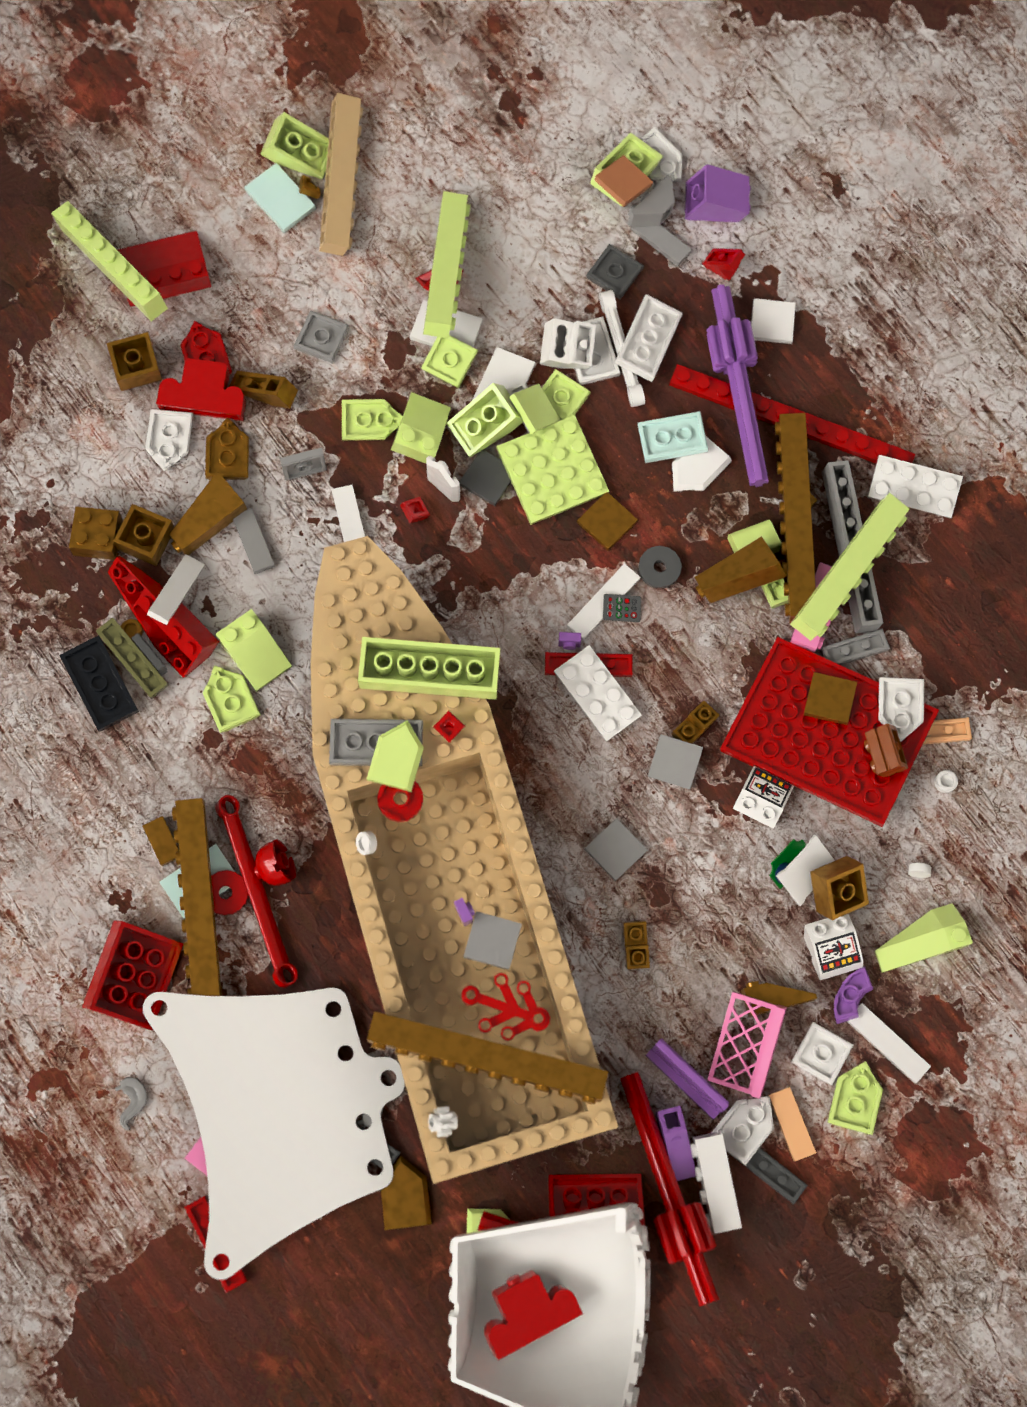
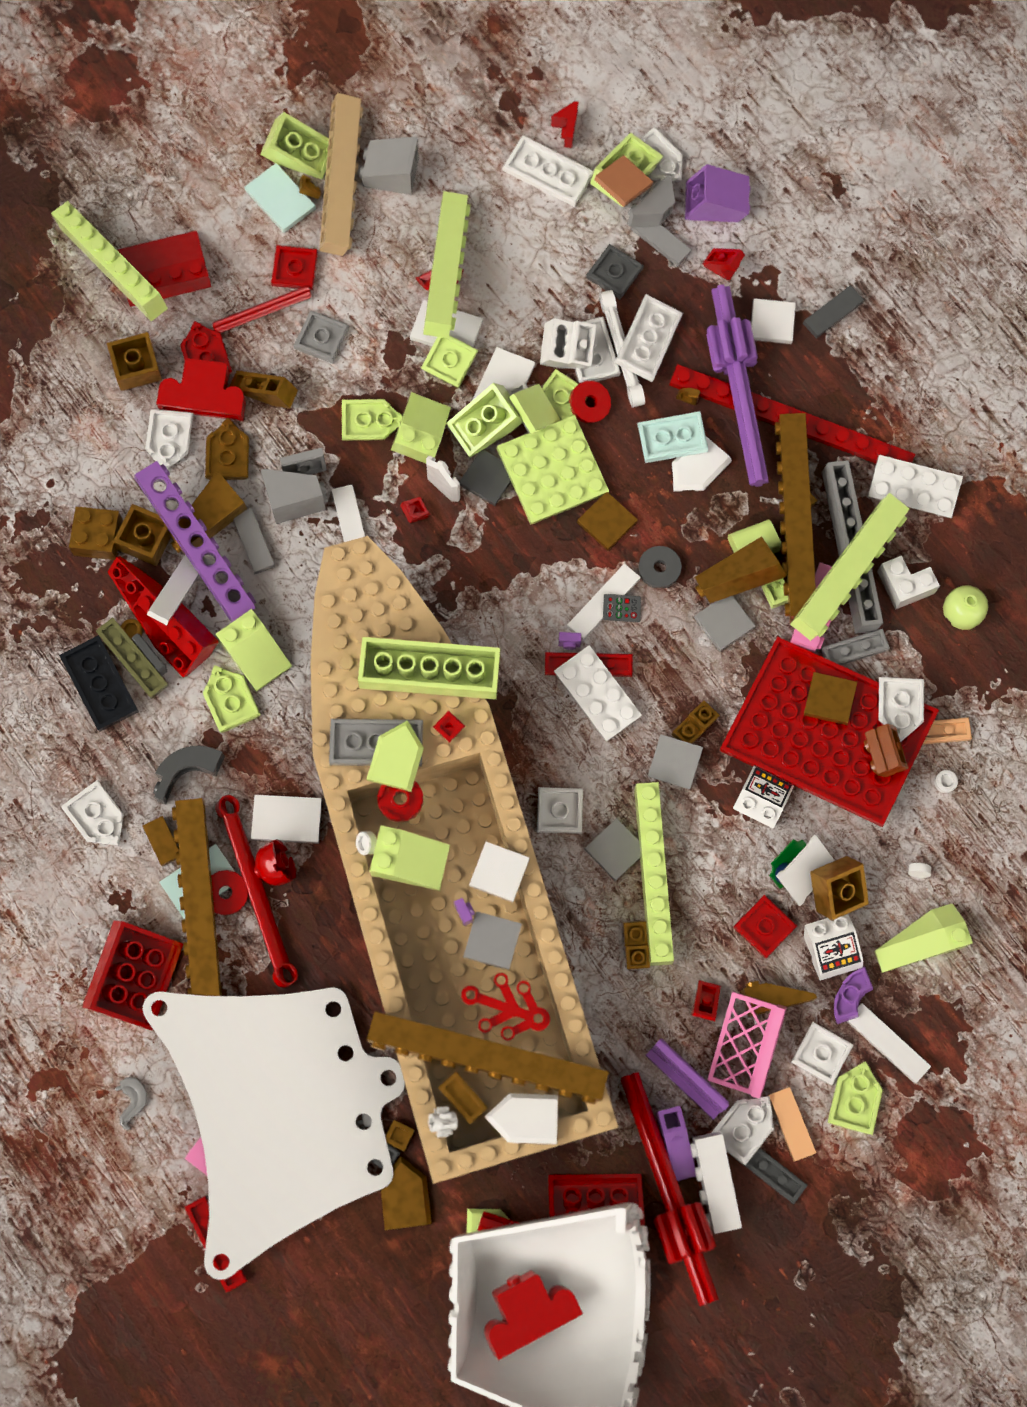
(95, 815): none -> white tile
(159, 473): none -> medium lavender brick
(183, 761): none -> dark grey arch
(262, 309): none -> red axle
(286, 819): none -> white tile
(293, 494): none -> light grey slope
(294, 267): none -> red tile
(390, 164): none -> light grey slope
(399, 1135): none -> pearl gold tile
(409, 858): none -> yellowish green slope
(463, 1097): none -> pearl gold tile
(499, 872): none -> white tile
(526, 1118): none -> white tile
(548, 171): none -> white tile
(559, 810): none -> white tile
(566, 119): none -> red slope
(598, 394): none -> red tile
(654, 873): none -> yellowish green brick
(688, 395): none -> pearl gold tile
(706, 1000): none -> red slope
(724, 622): none -> light grey tile
(765, 926): none -> red tile
(833, 311): none -> dark grey tile
(906, 587): none -> white brick
(965, 607): none -> yellowish green cylinder

